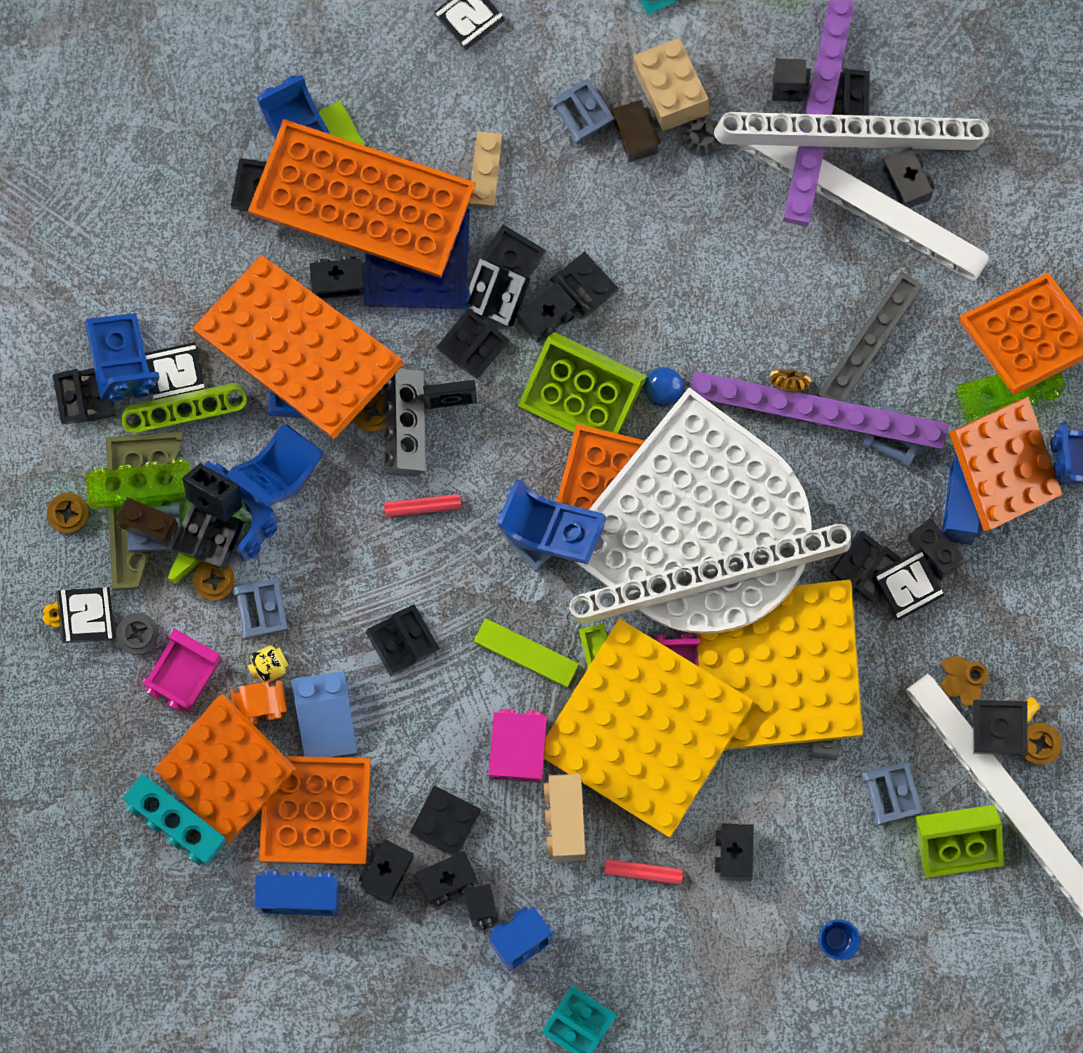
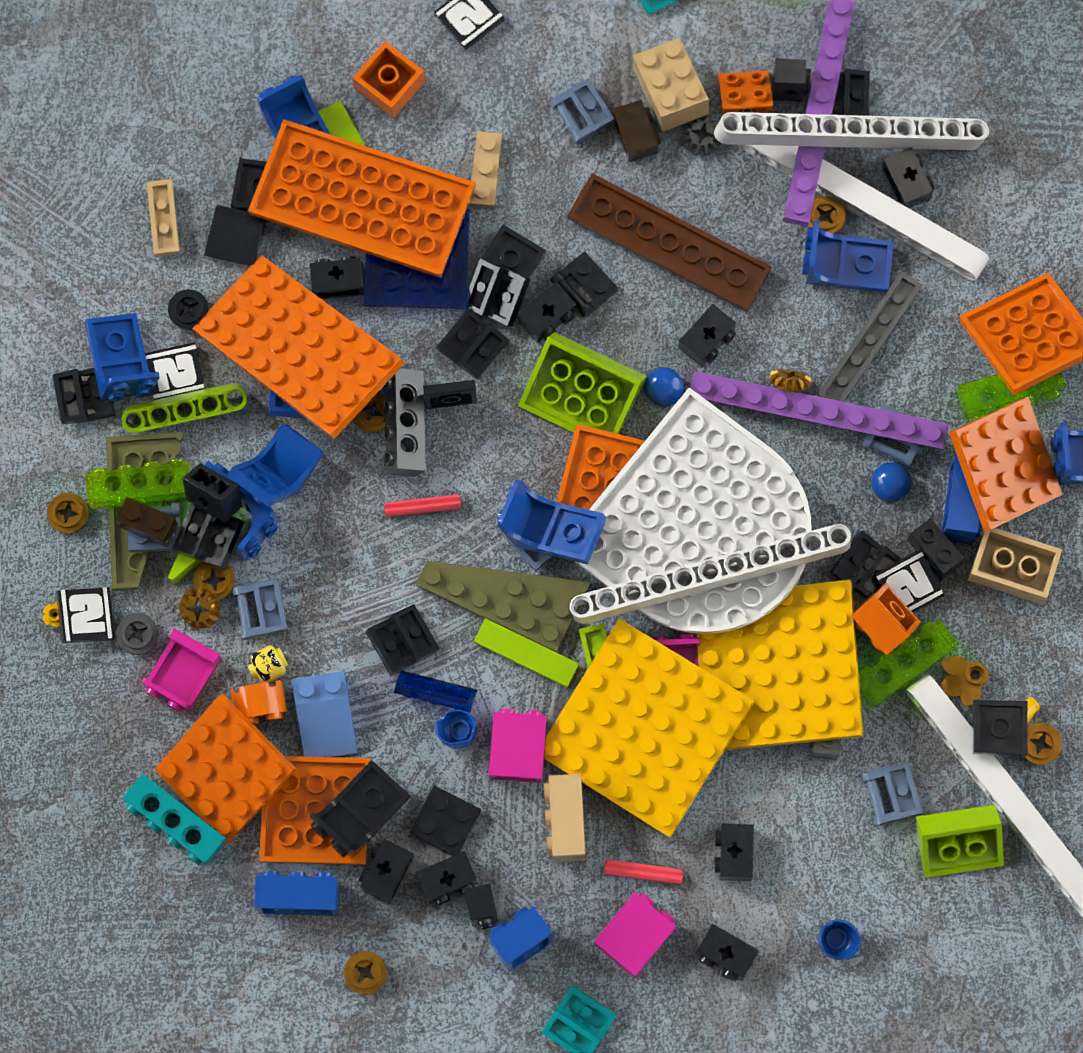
(163, 218): none -> tan plate
(190, 298): none -> black gear
(207, 600): none -> pearl gold gear
(234, 236): none -> black slope
(352, 974): none -> pearl gold gear
(359, 810): none -> black bracket
(389, 79): none -> orange brick
(435, 691): none -> clear blue plate
(456, 729): none -> blue hair
(518, 601): none -> olive wing
(635, 934): none -> dark pink panel
(669, 242): none -> reddish brown plate
(711, 322): none -> black brick
(719, 939): none -> black brick
(745, 91): none -> orange hinge
(827, 204): none -> pearl gold gear
(846, 261): none -> blue bracket
(885, 619): none -> orange brick
(891, 482): none -> blue hair
(942, 645): none -> clear neon green brick
(1015, 565): none -> tan brick

